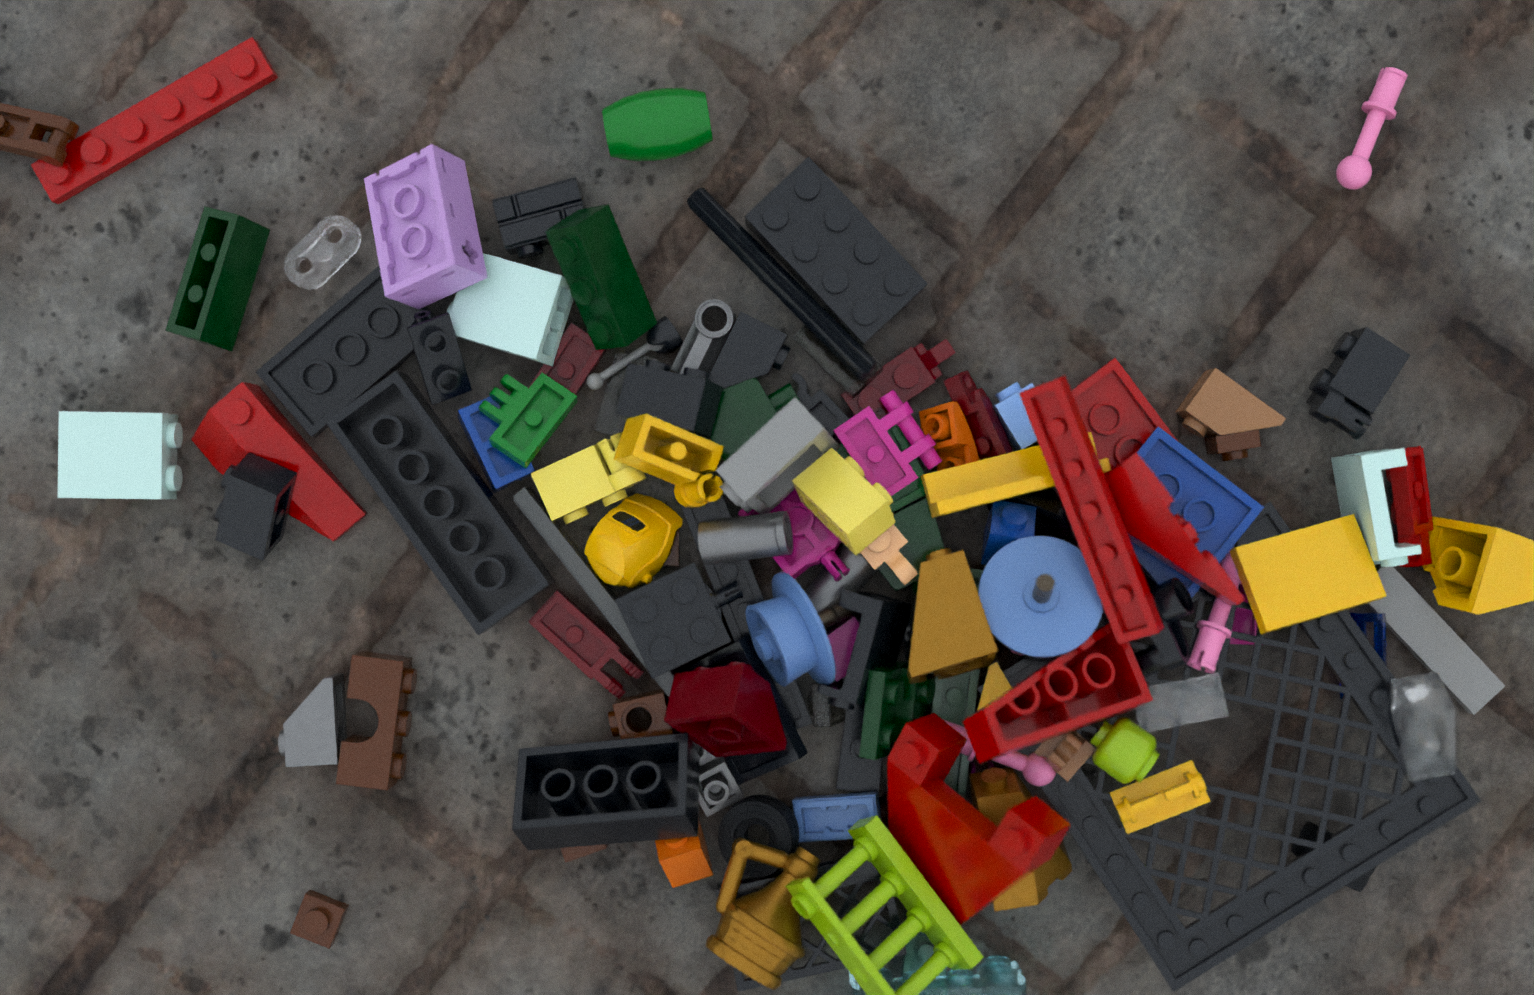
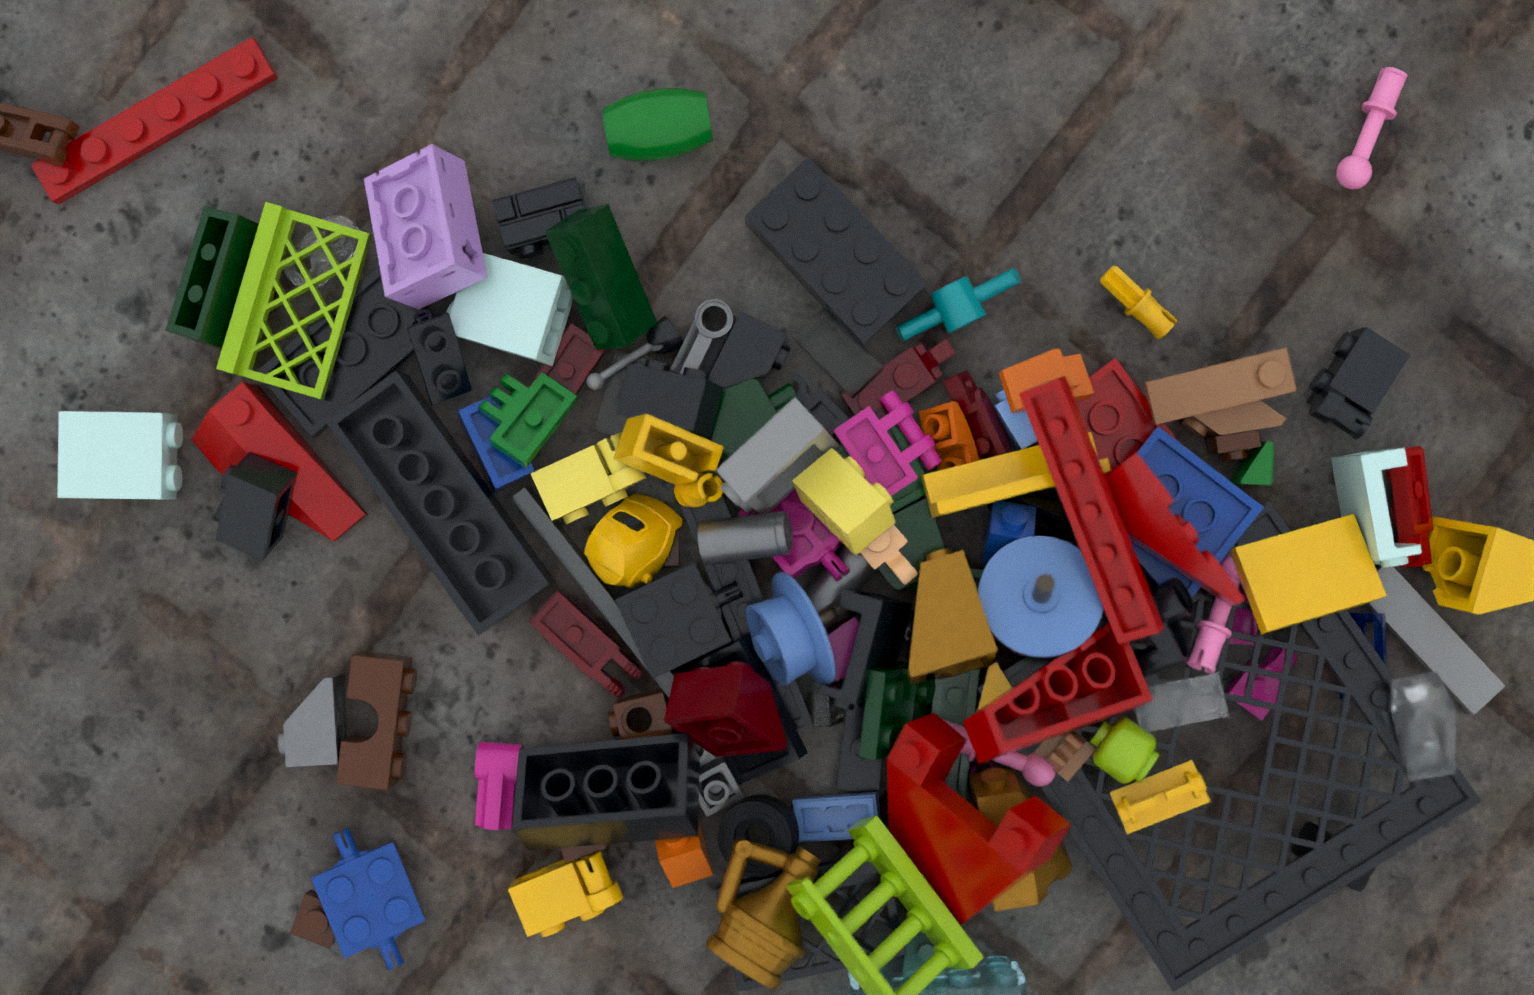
(258, 291): none -> lime fence
(367, 899): none -> blue plate
(497, 775): none -> dark pink piece
(563, 893): none -> yellow hinge
(781, 284): black axle -> none
(958, 304): none -> teal piece
(1044, 369): none -> orange slope
(1138, 302): none -> yellow axle
(1220, 386): none -> medium nougat slope
(1257, 467): none -> green slope
(1264, 687): none -> dark pink plate

